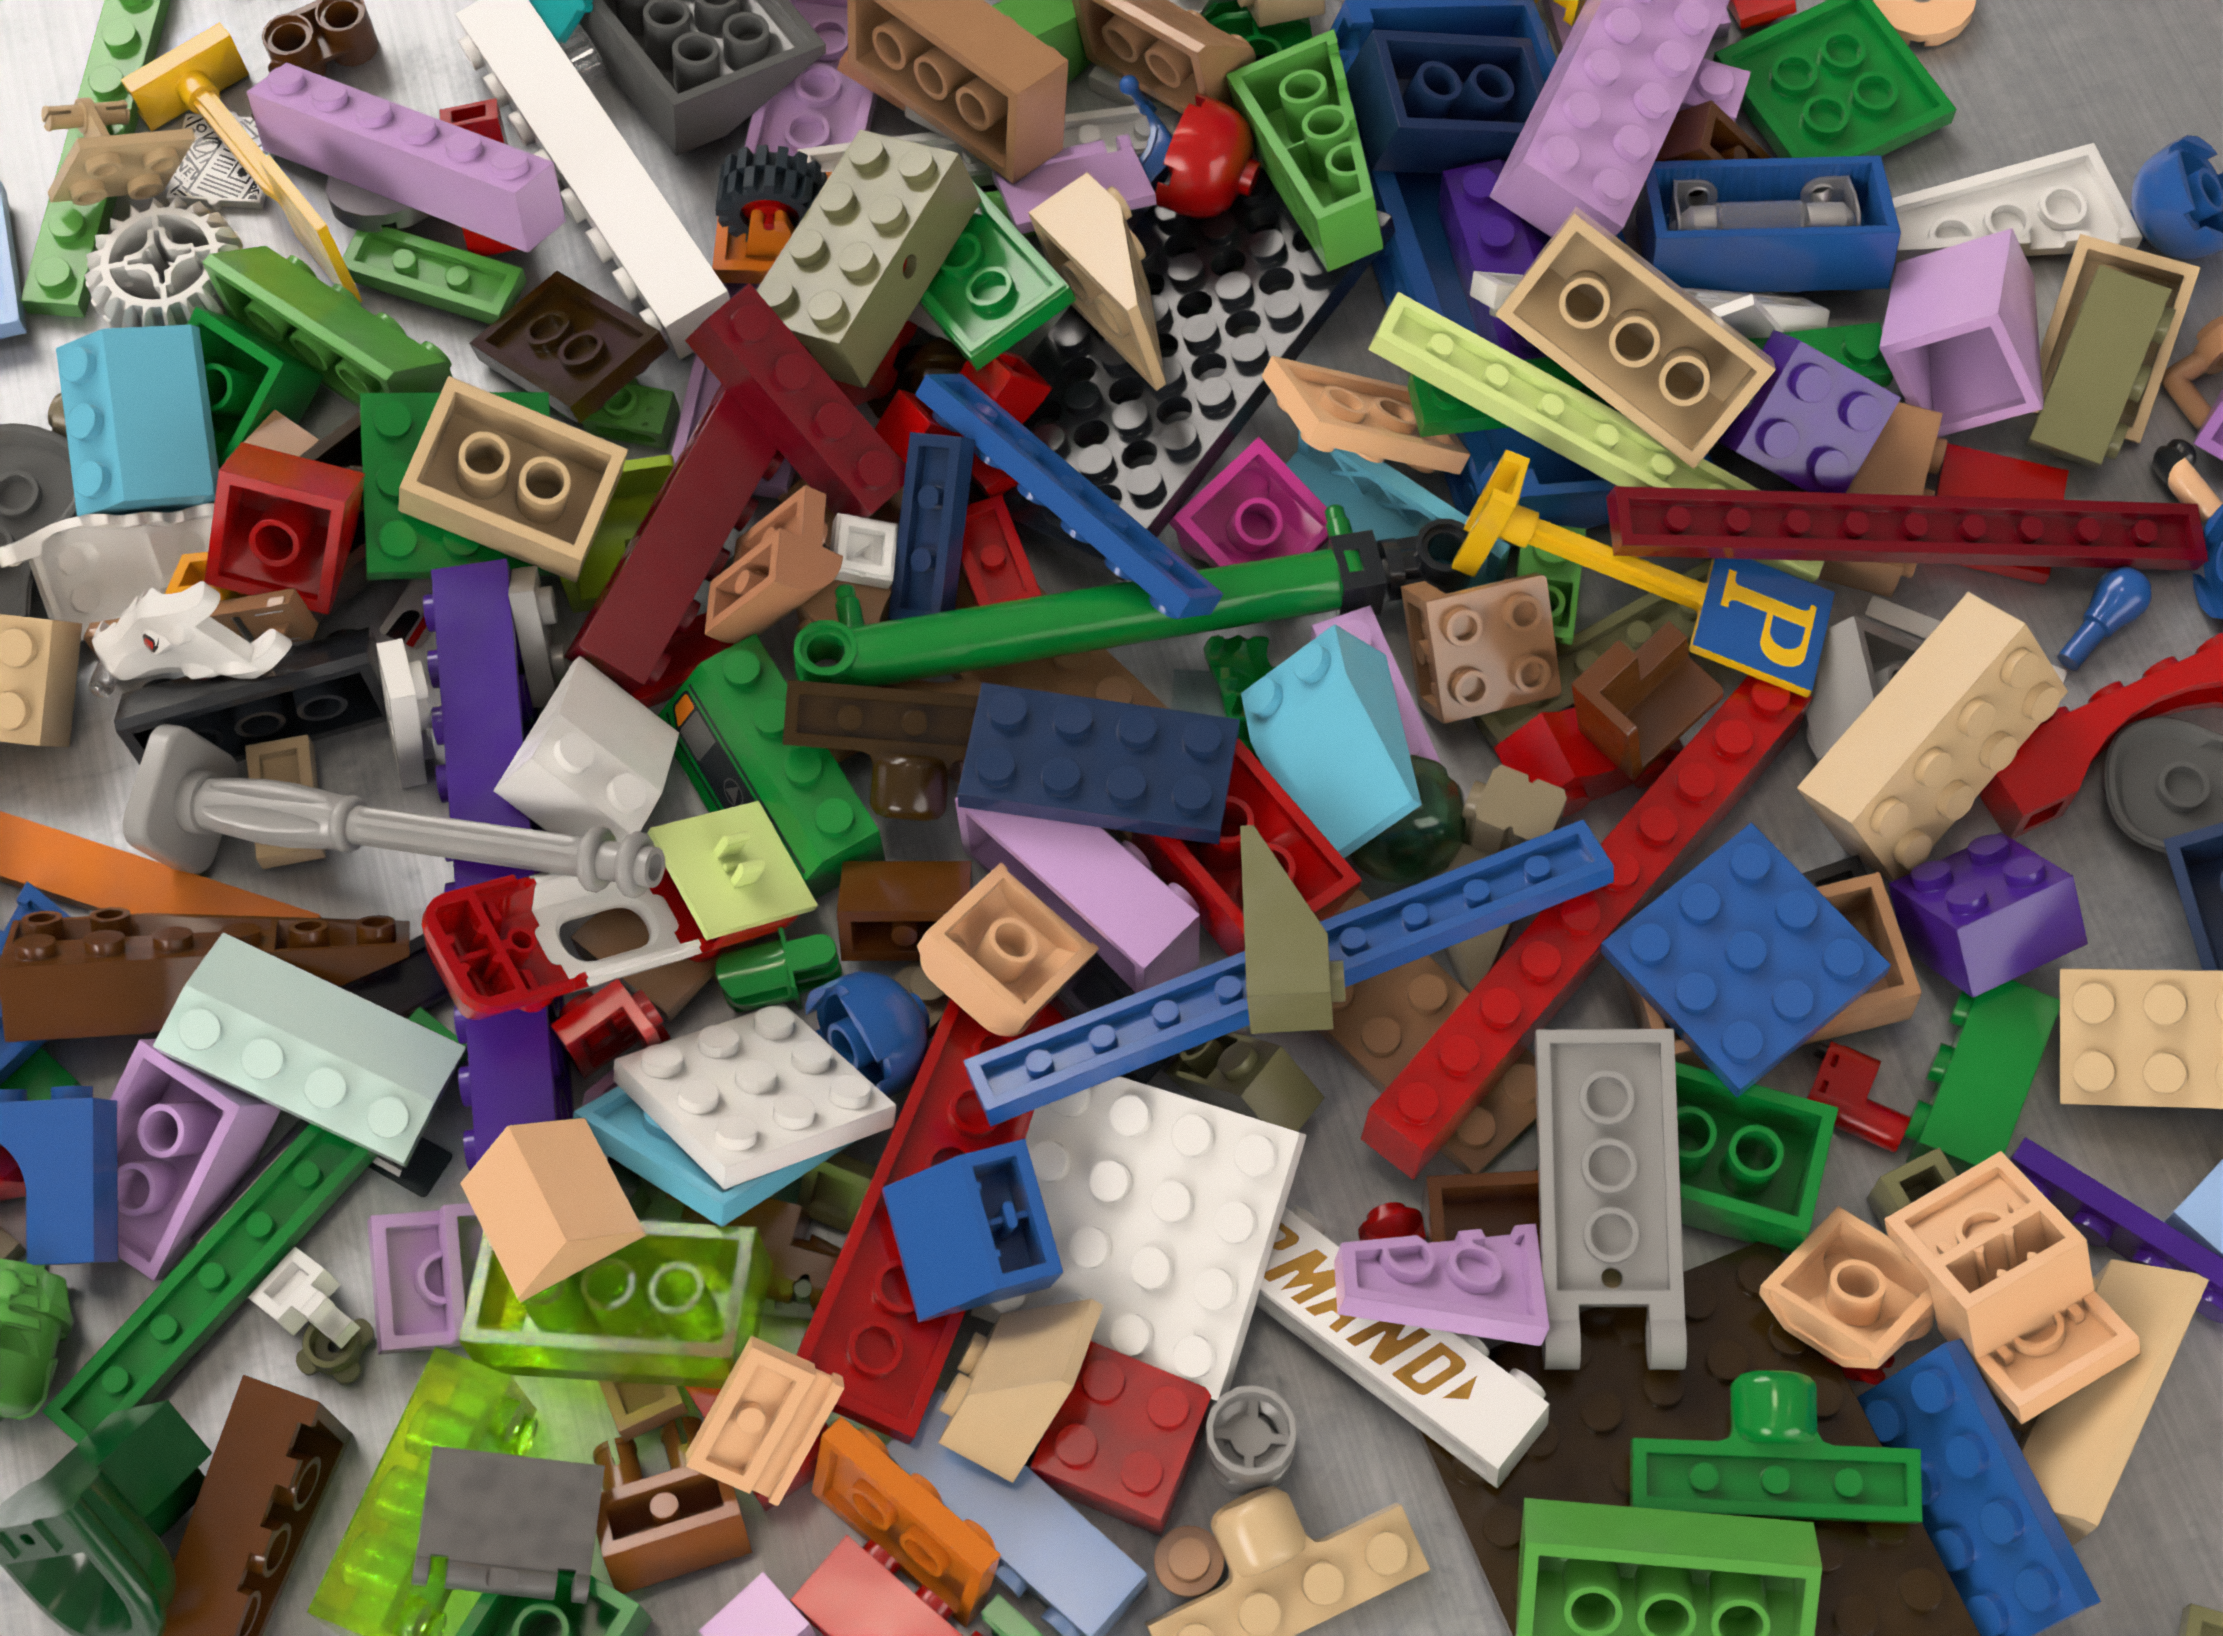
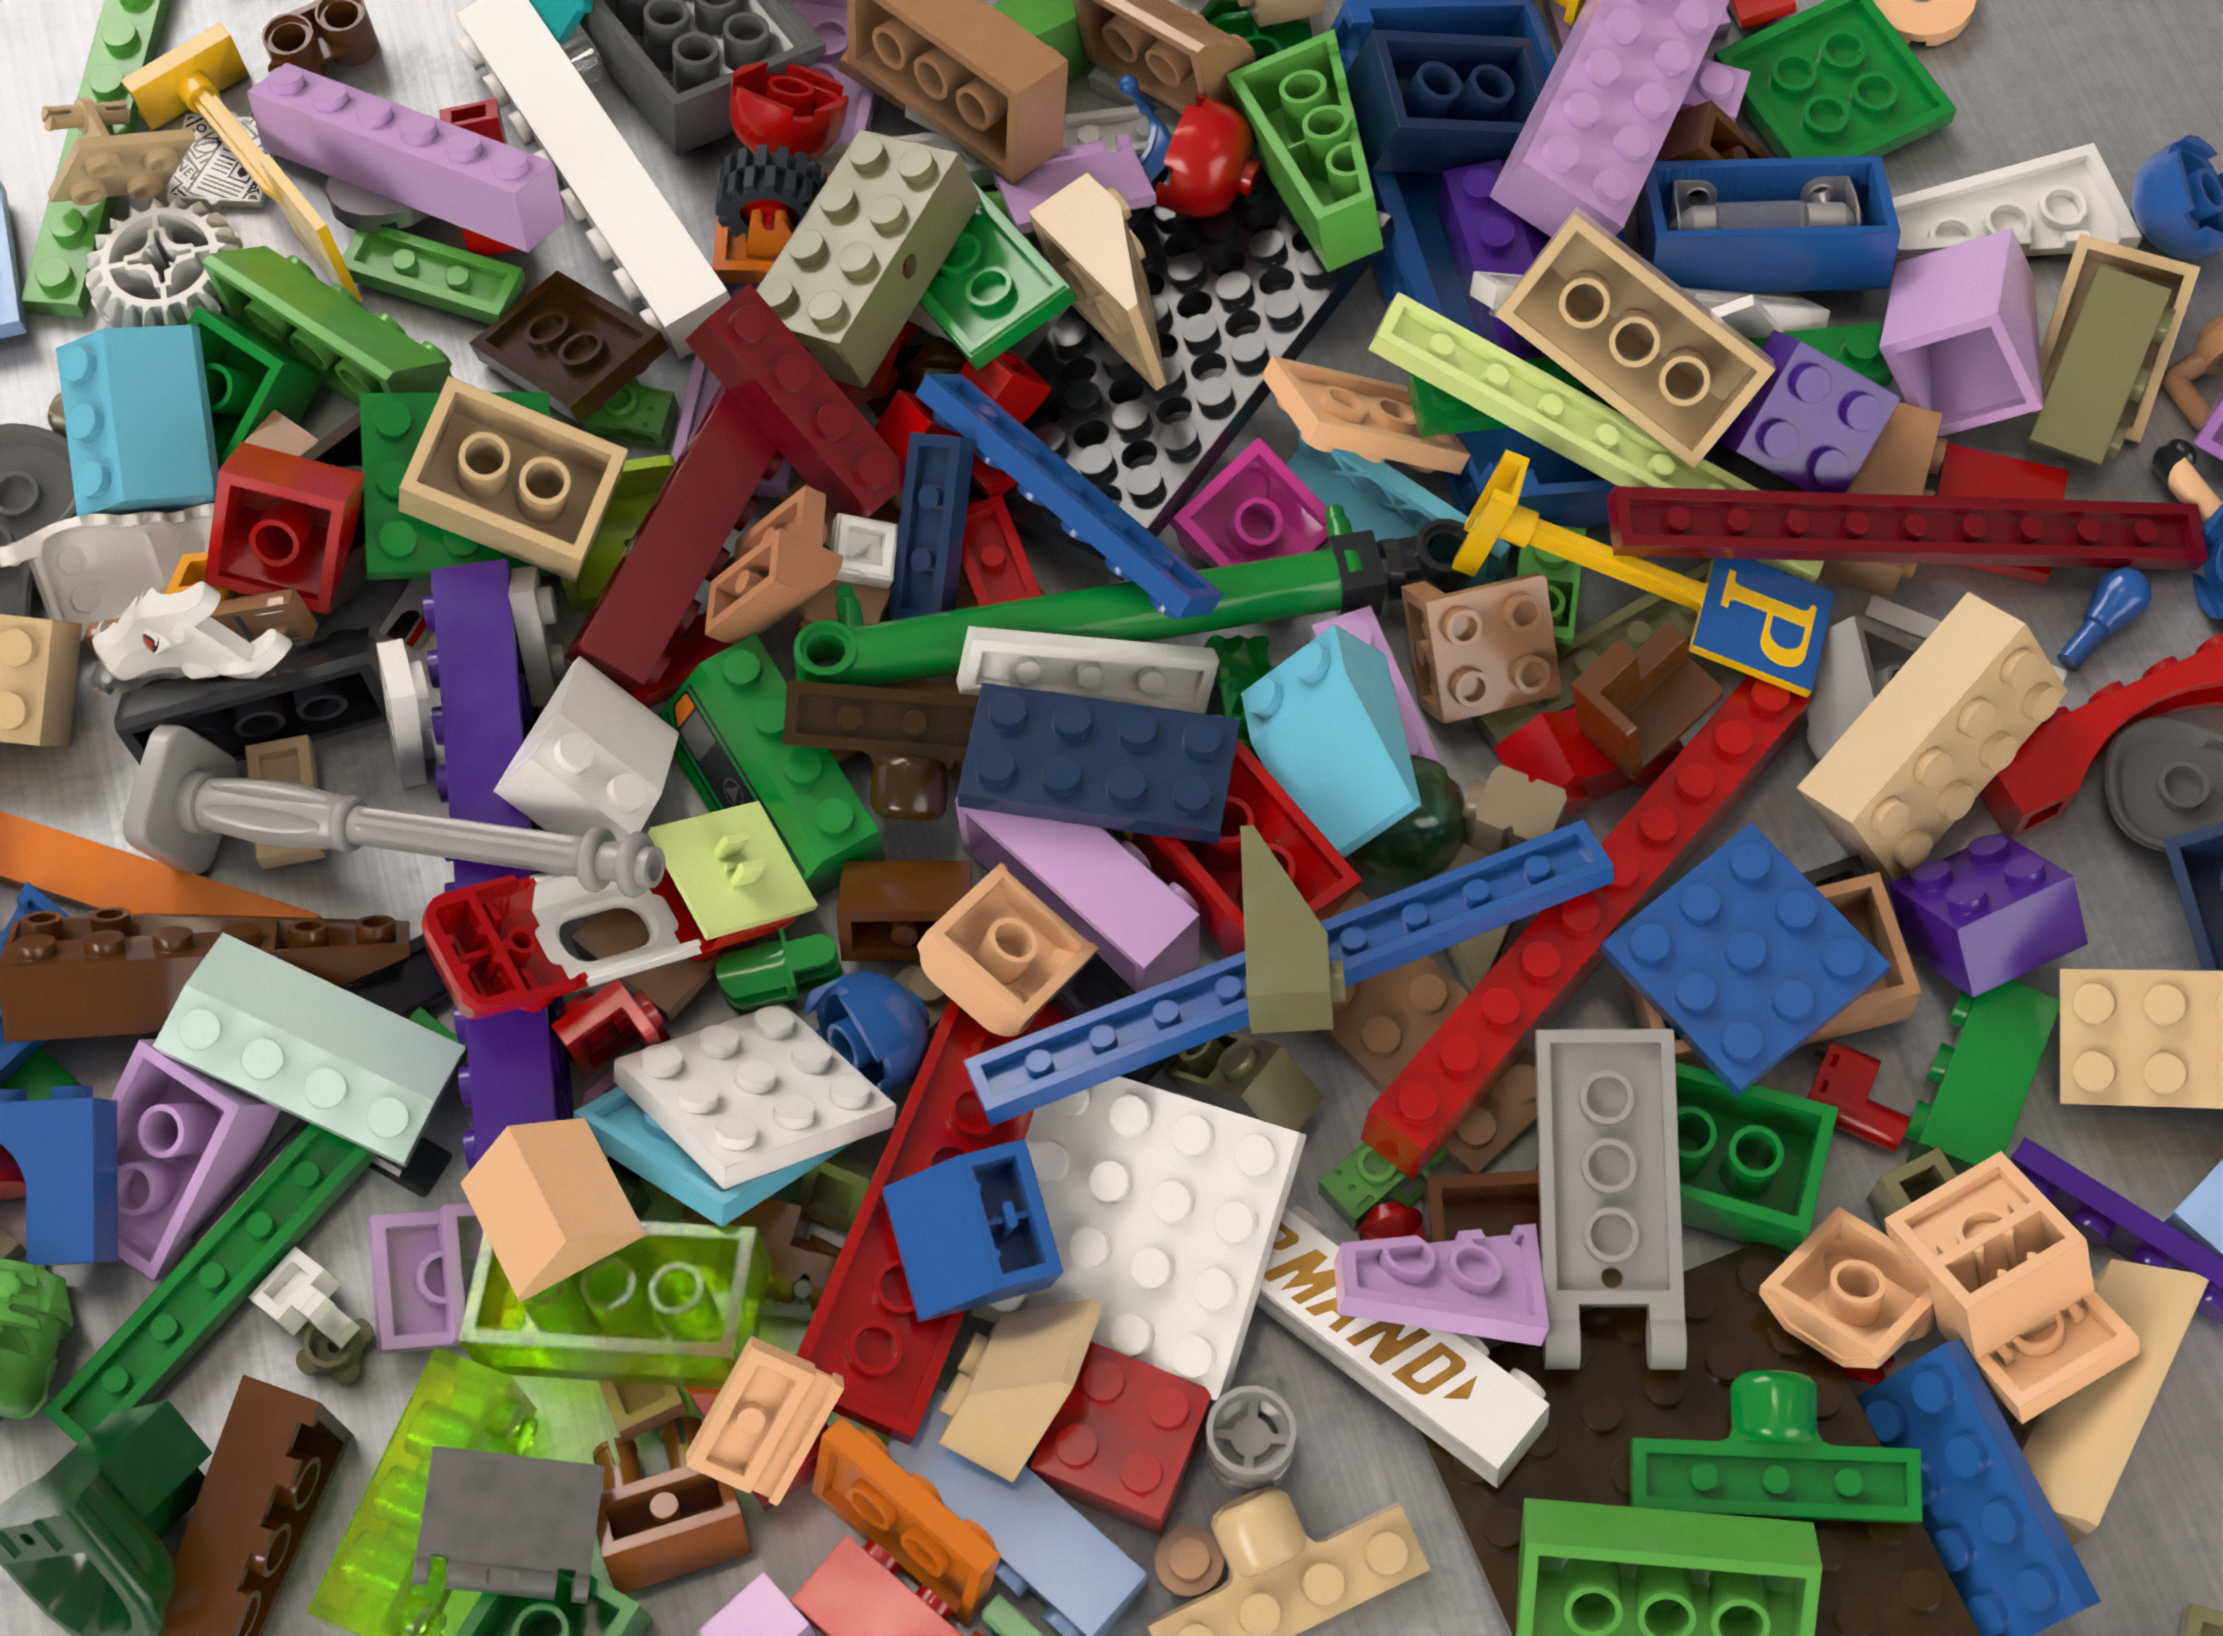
(787, 109): none -> red cylinder
(1089, 667): none -> white plate
(1369, 1181): none -> bright green piece

